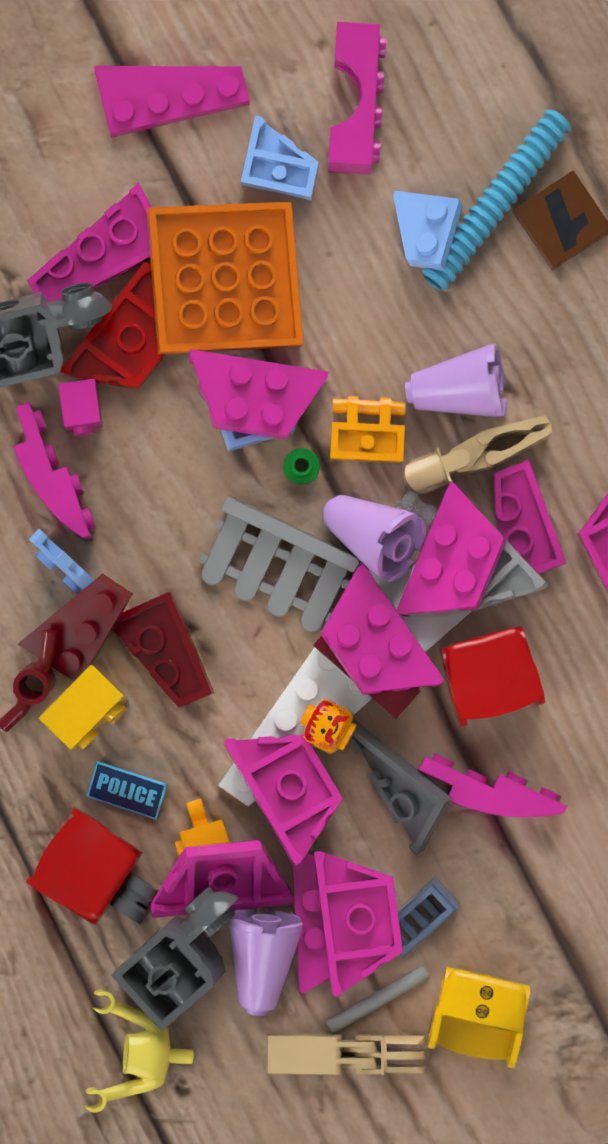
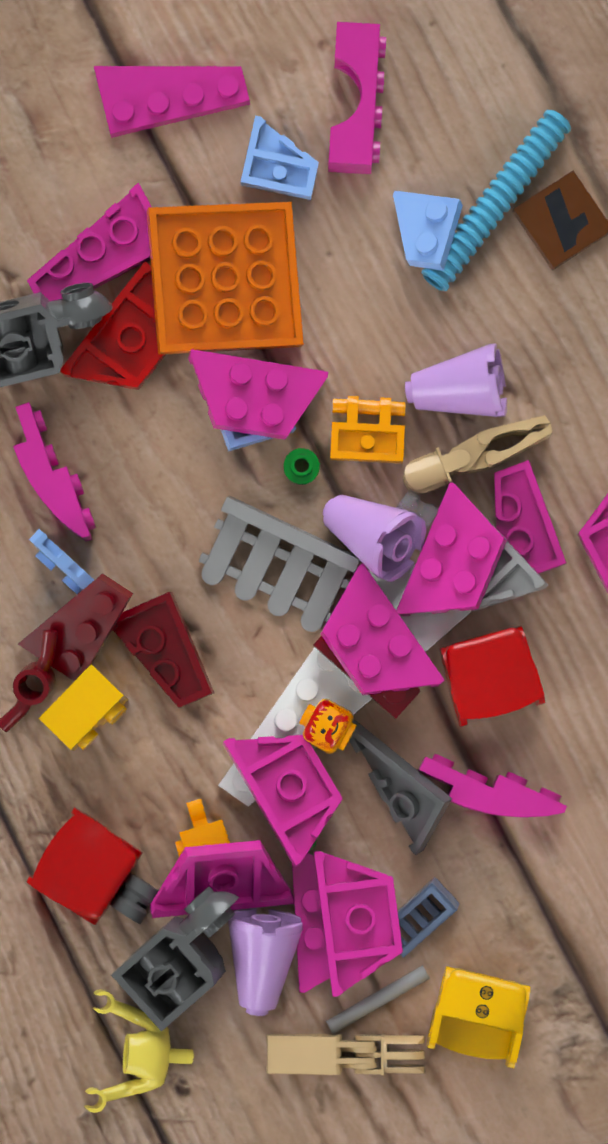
(80, 407): dark pink brick -> none
(127, 790): slope -> none

